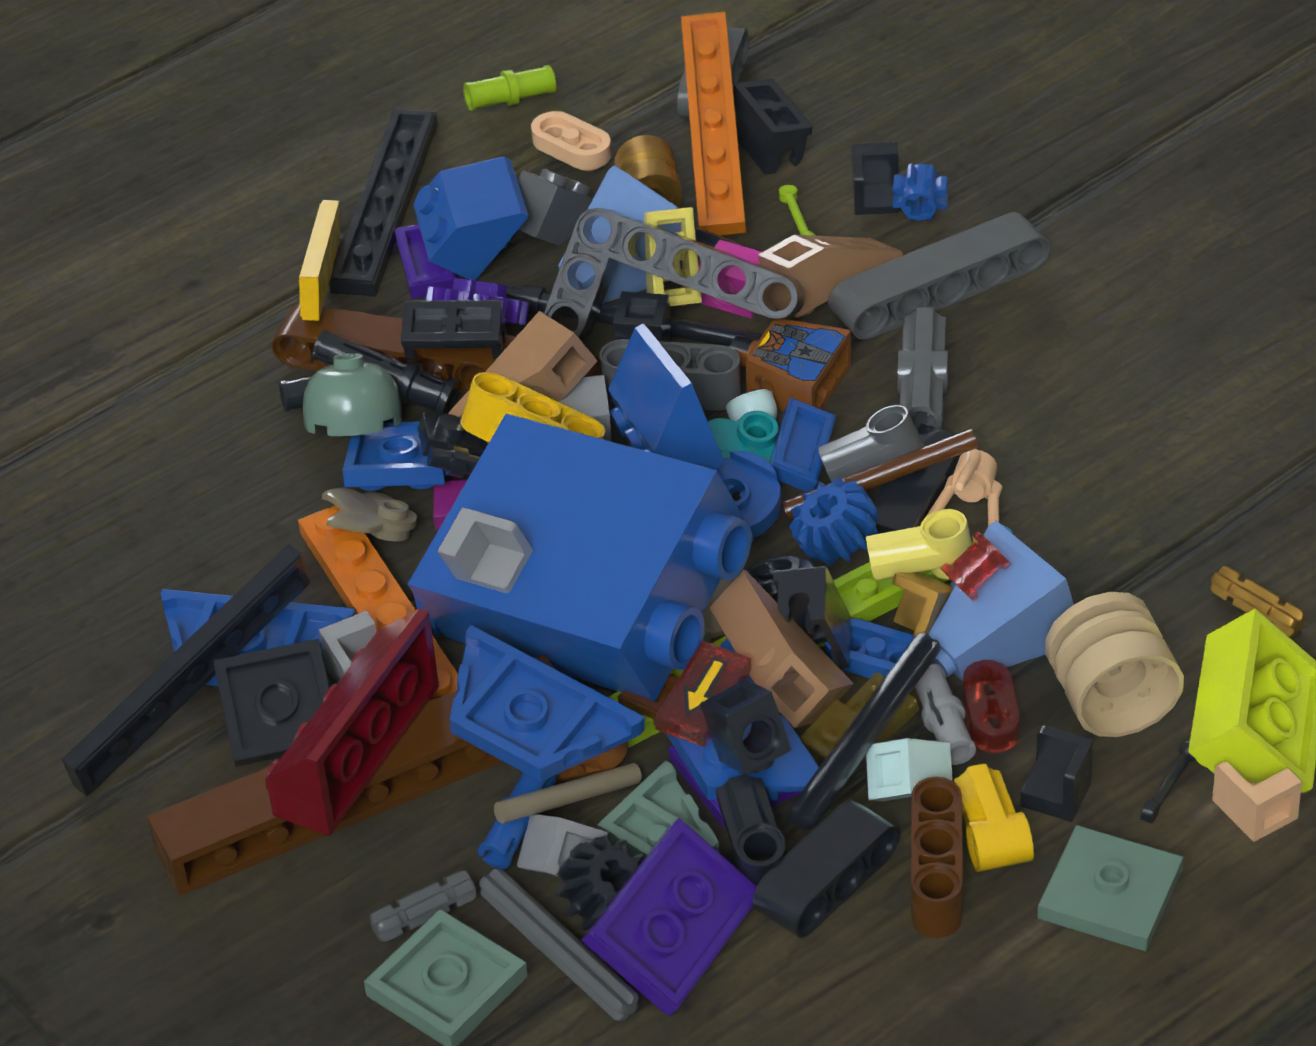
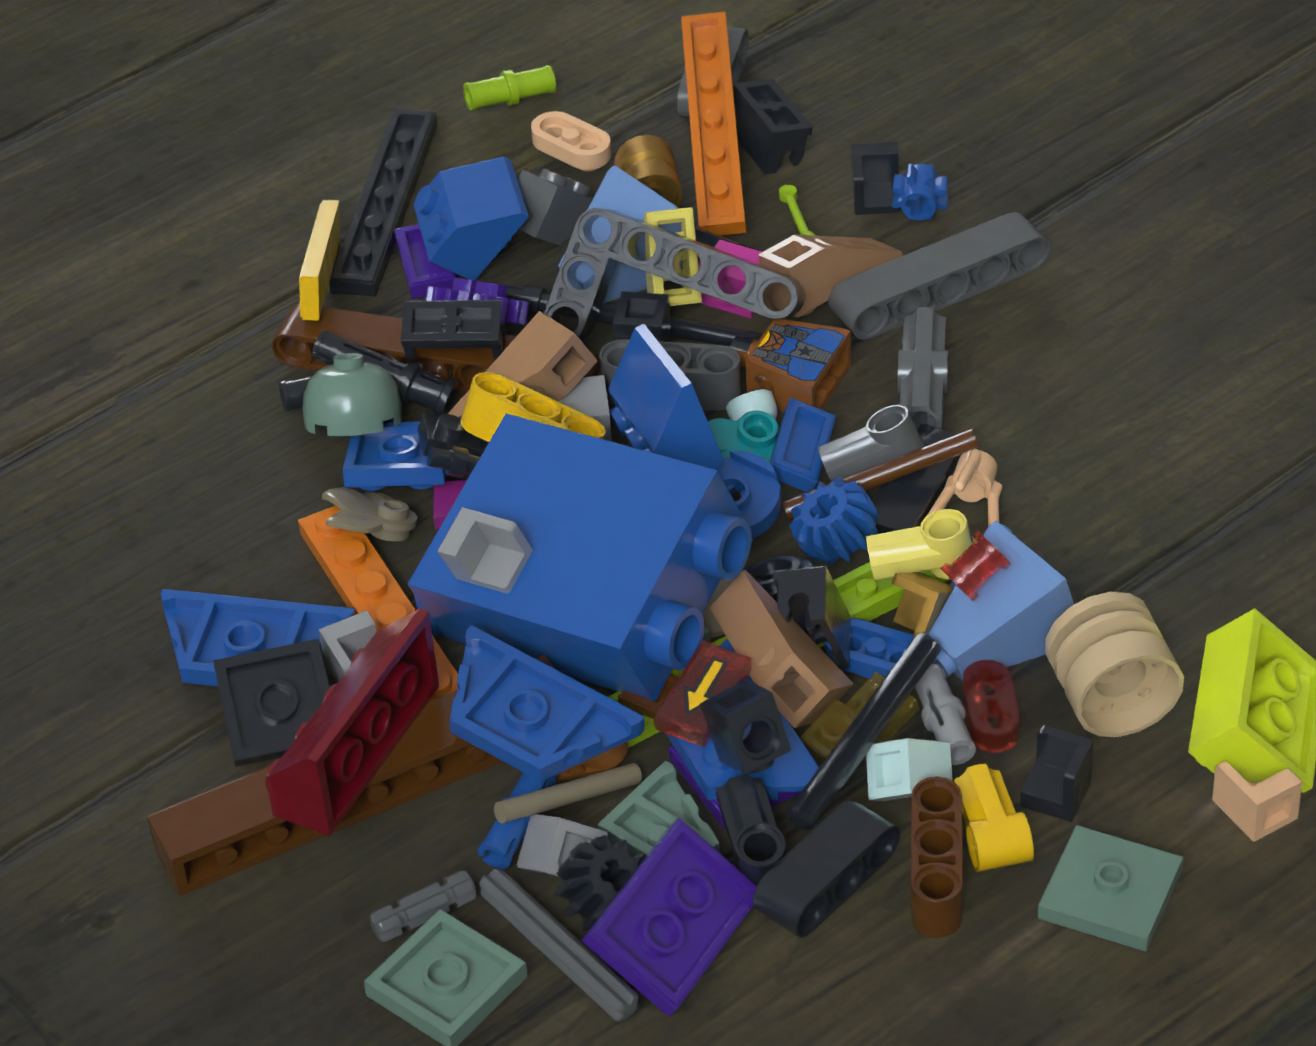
(186, 671): black tile -> none
(1152, 807): black hinge -> none
(1250, 595): pearl gold axle -> none

